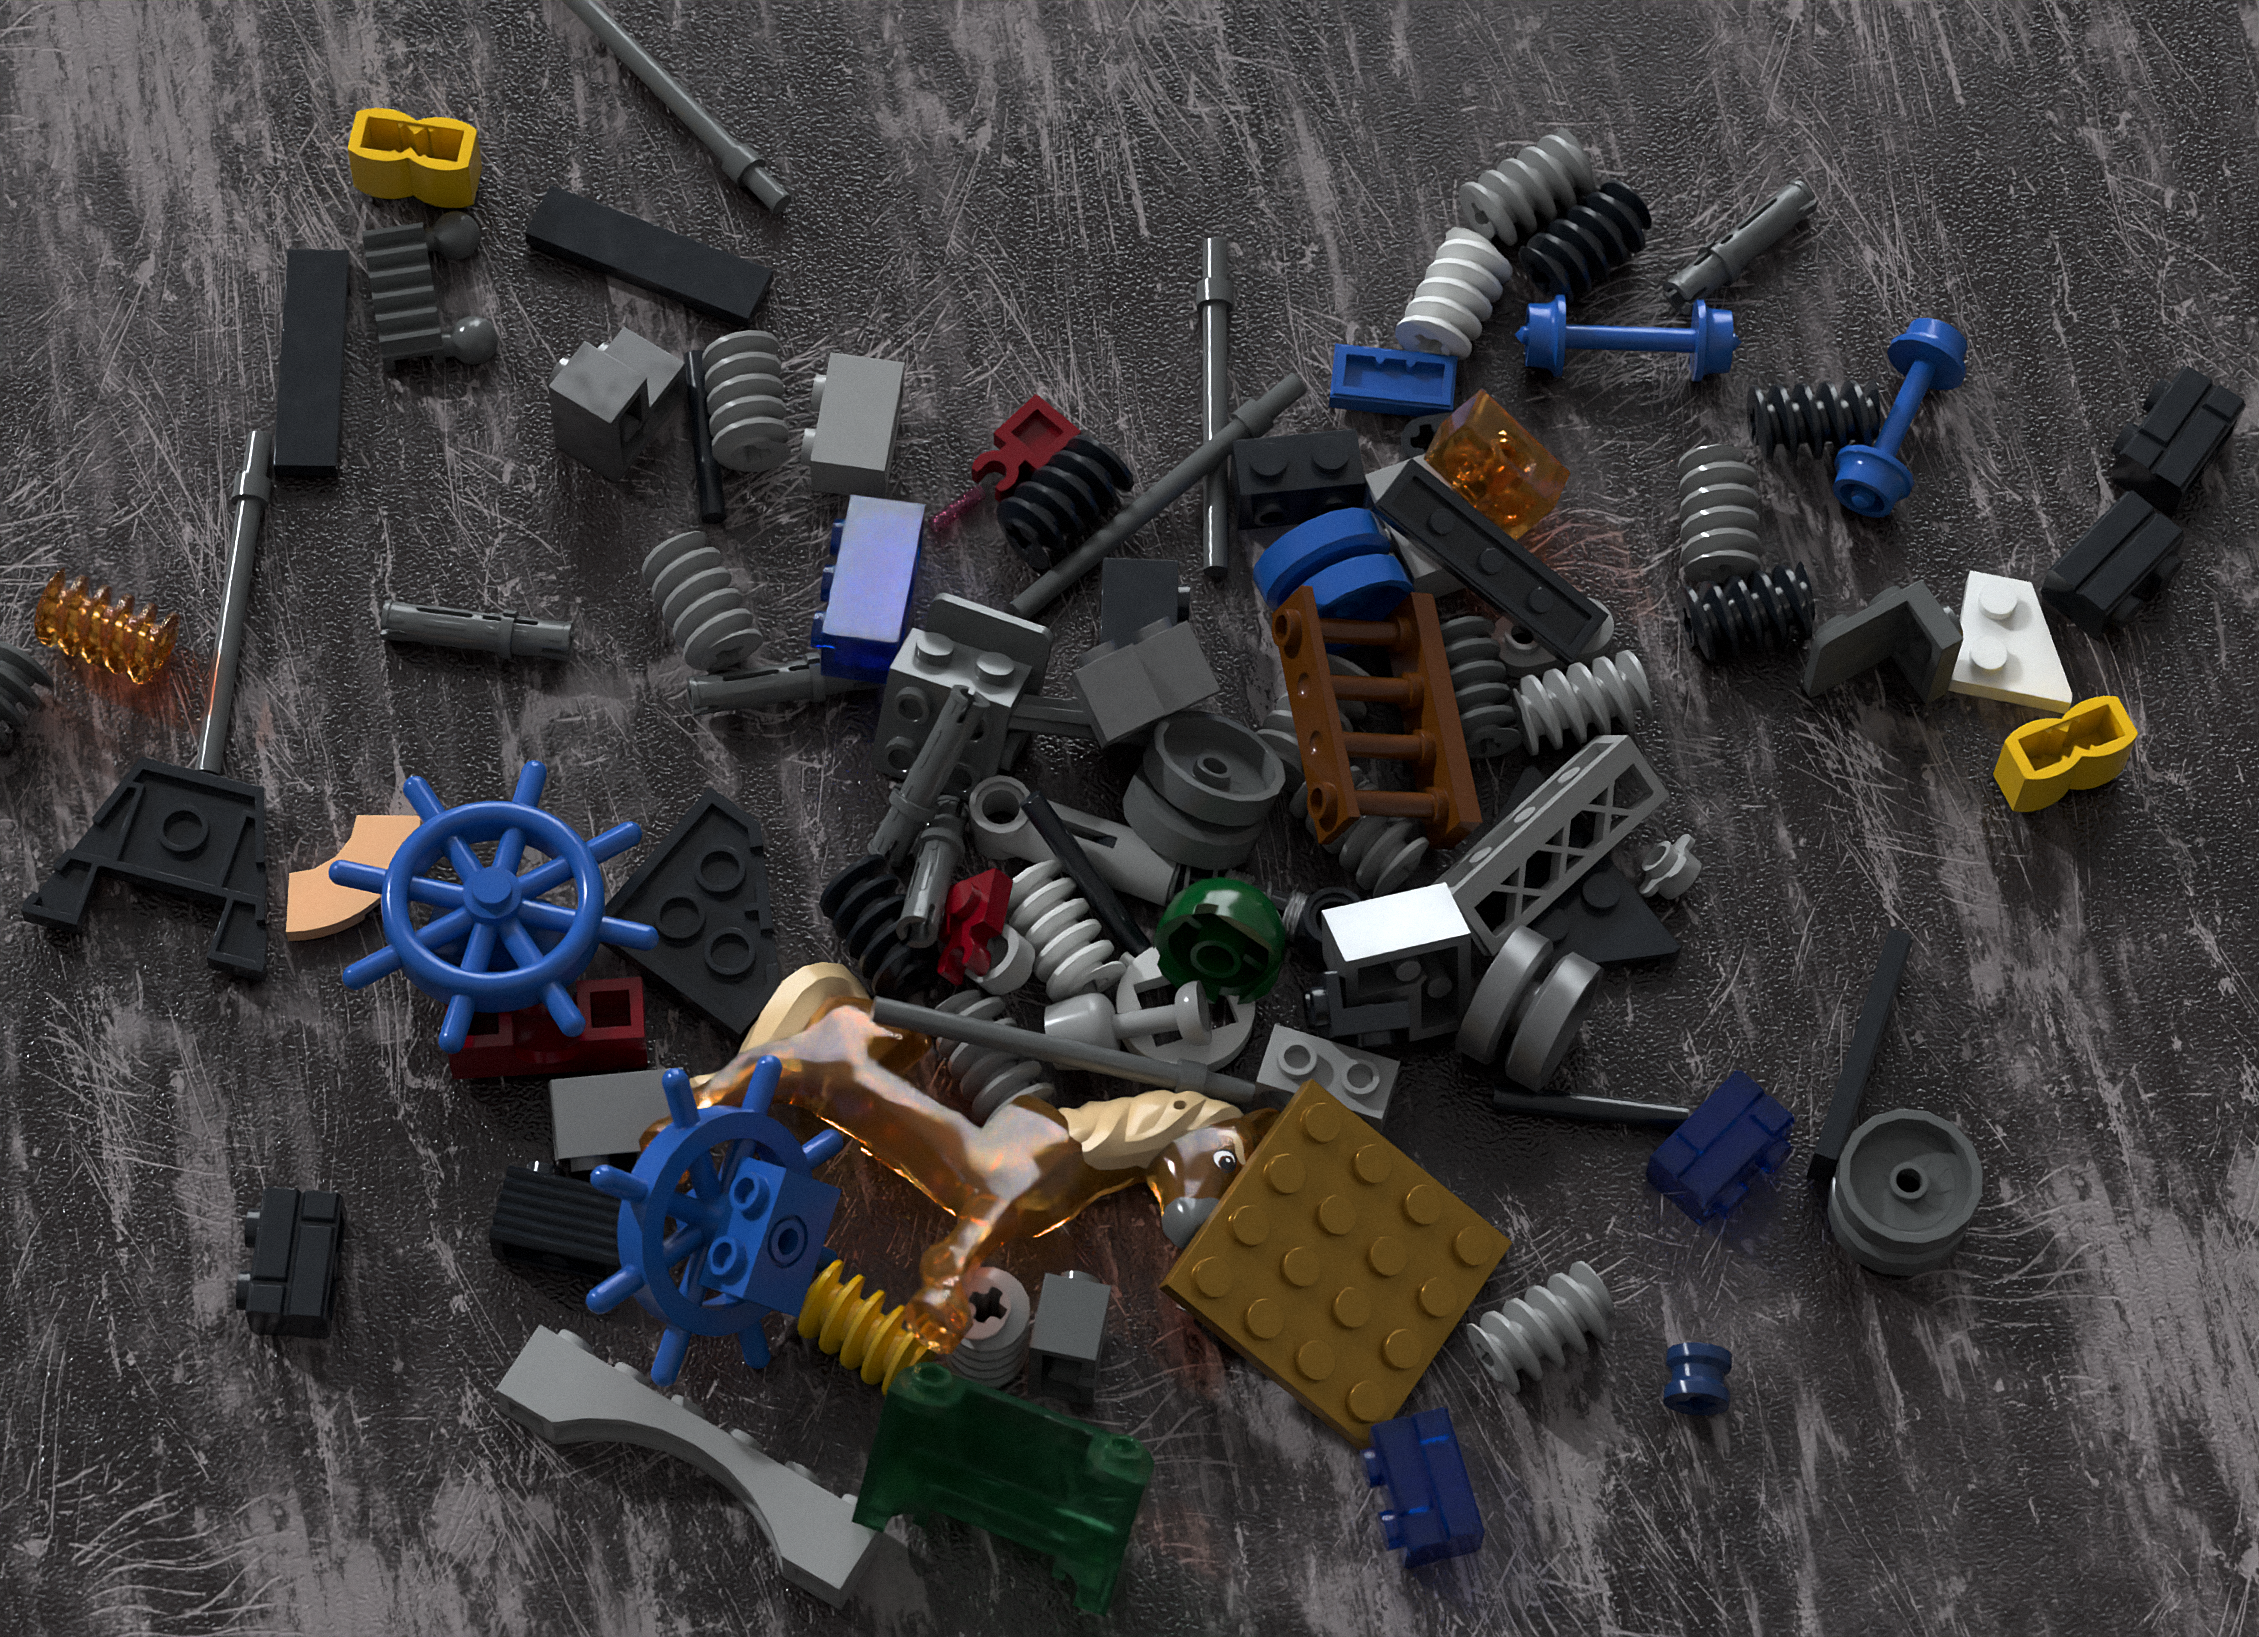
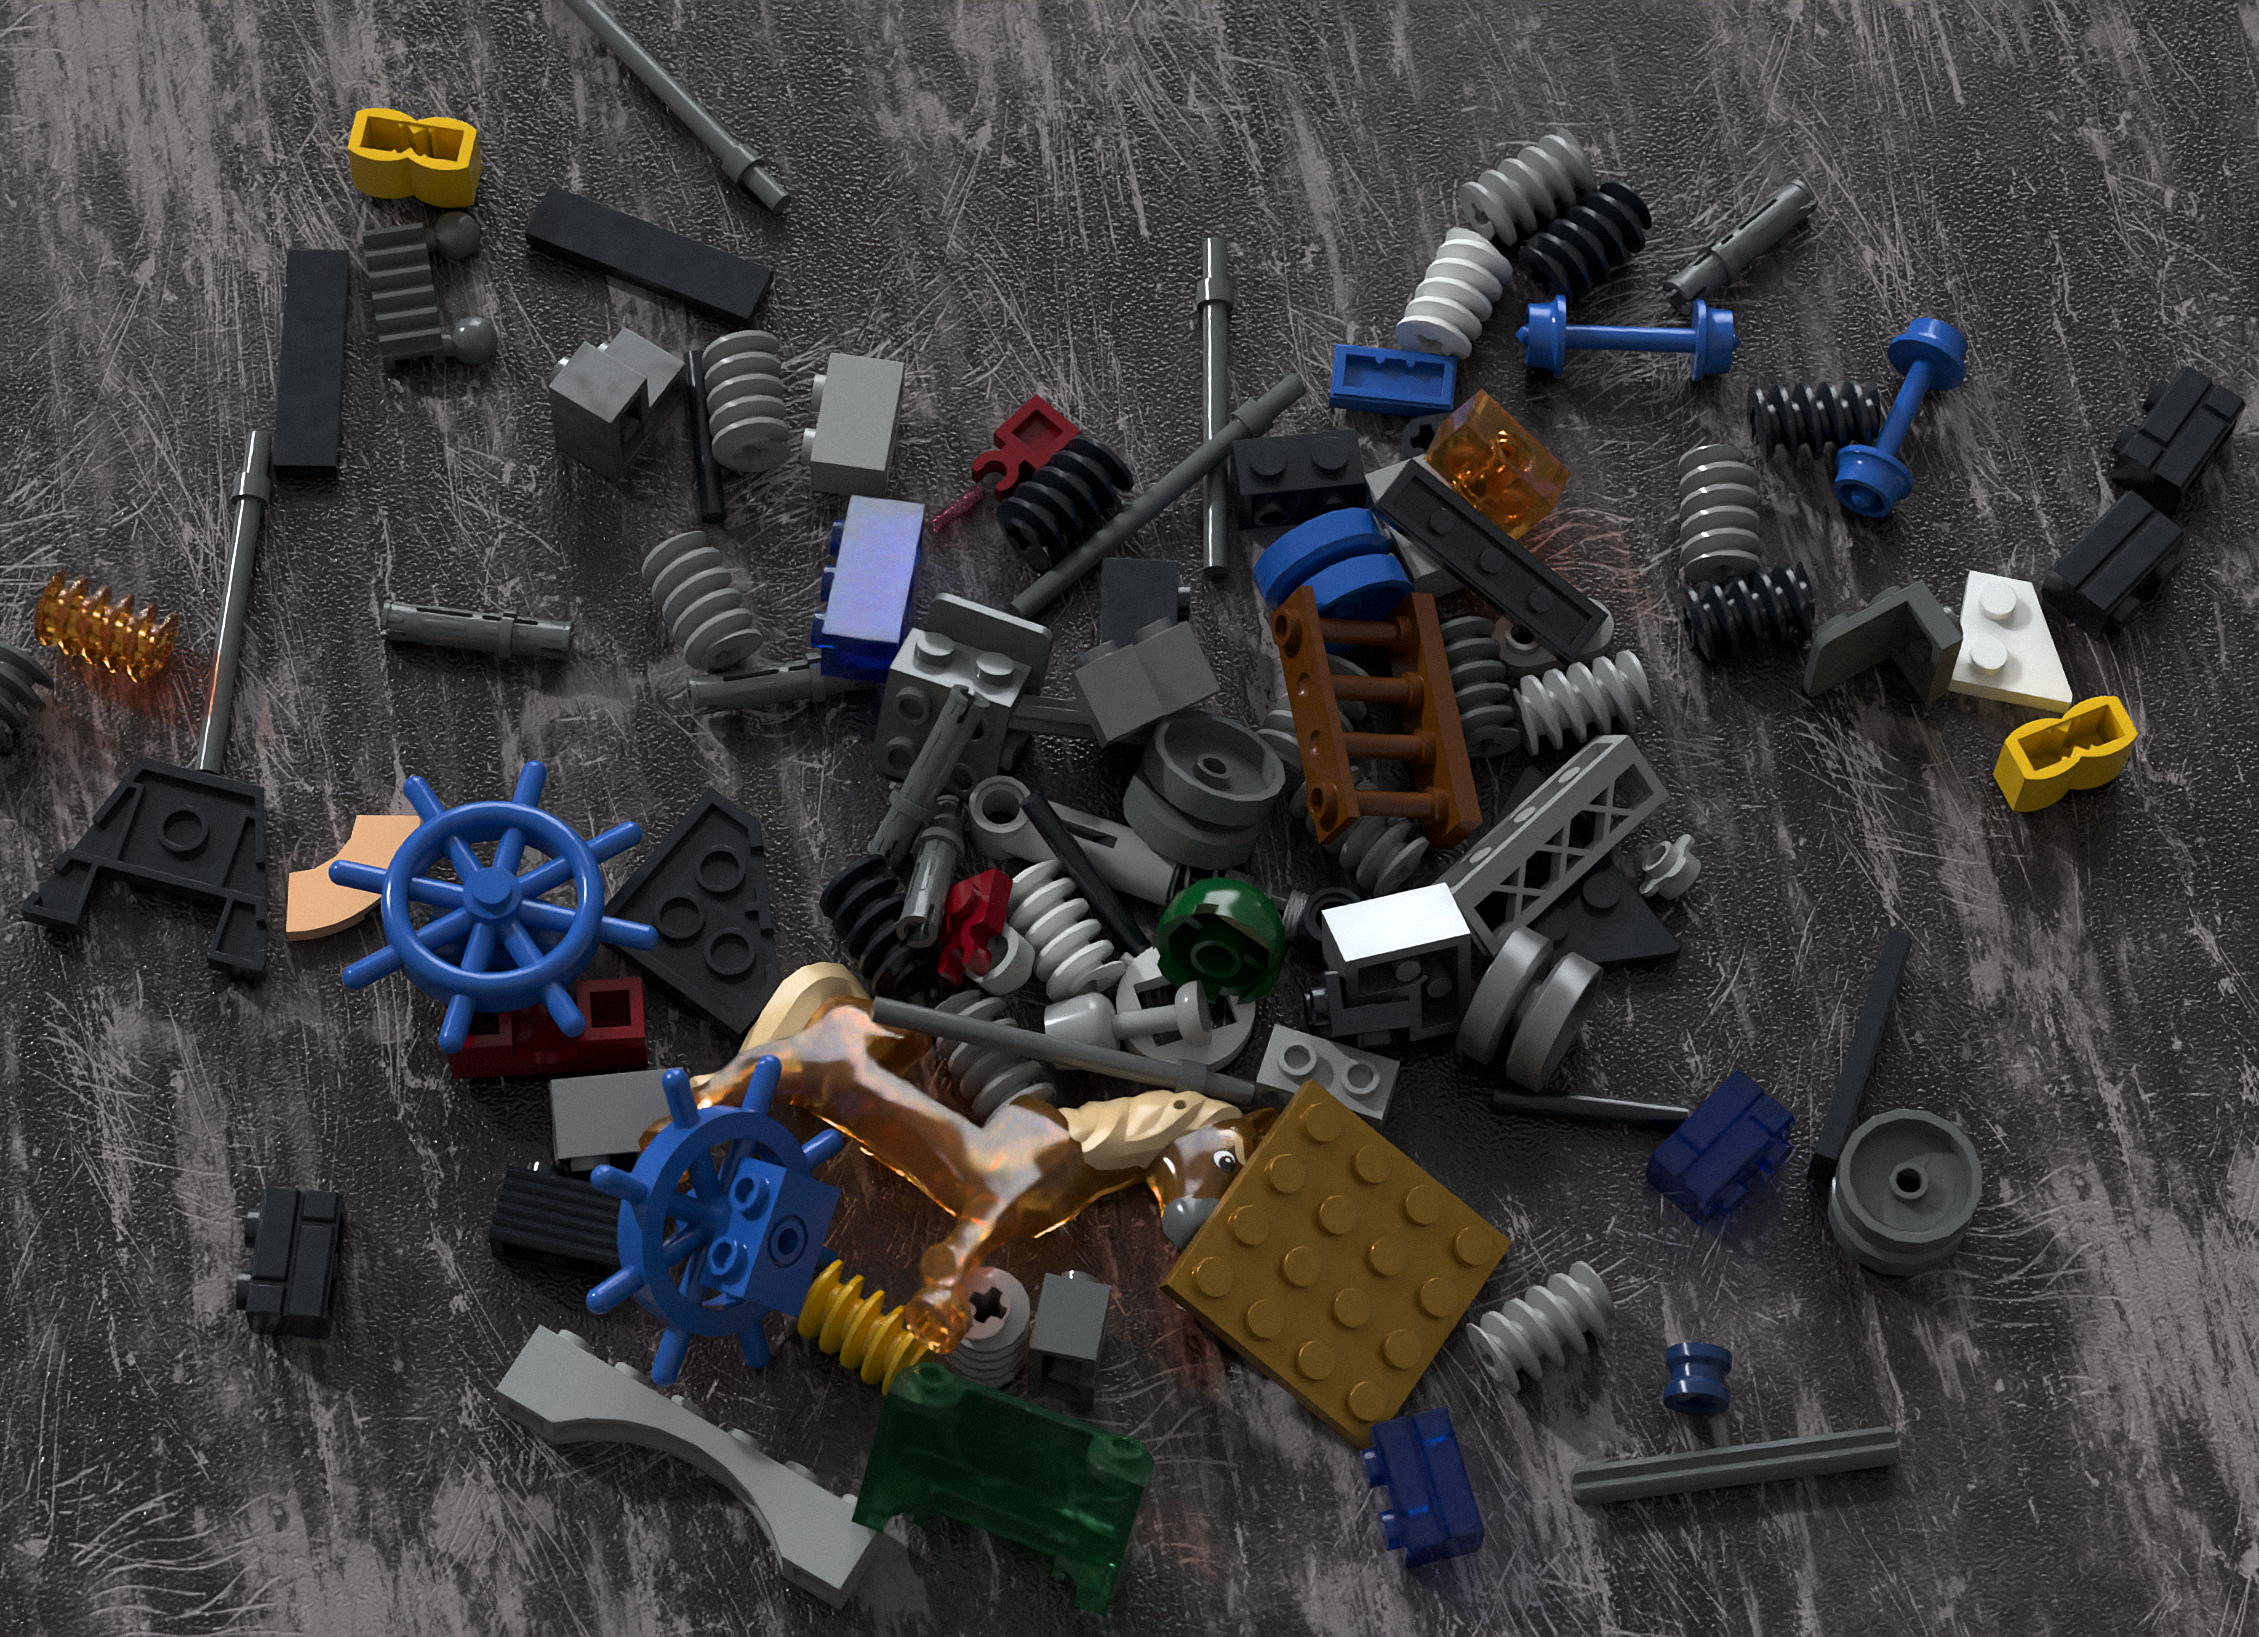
(1733, 1465): none -> dark grey axle

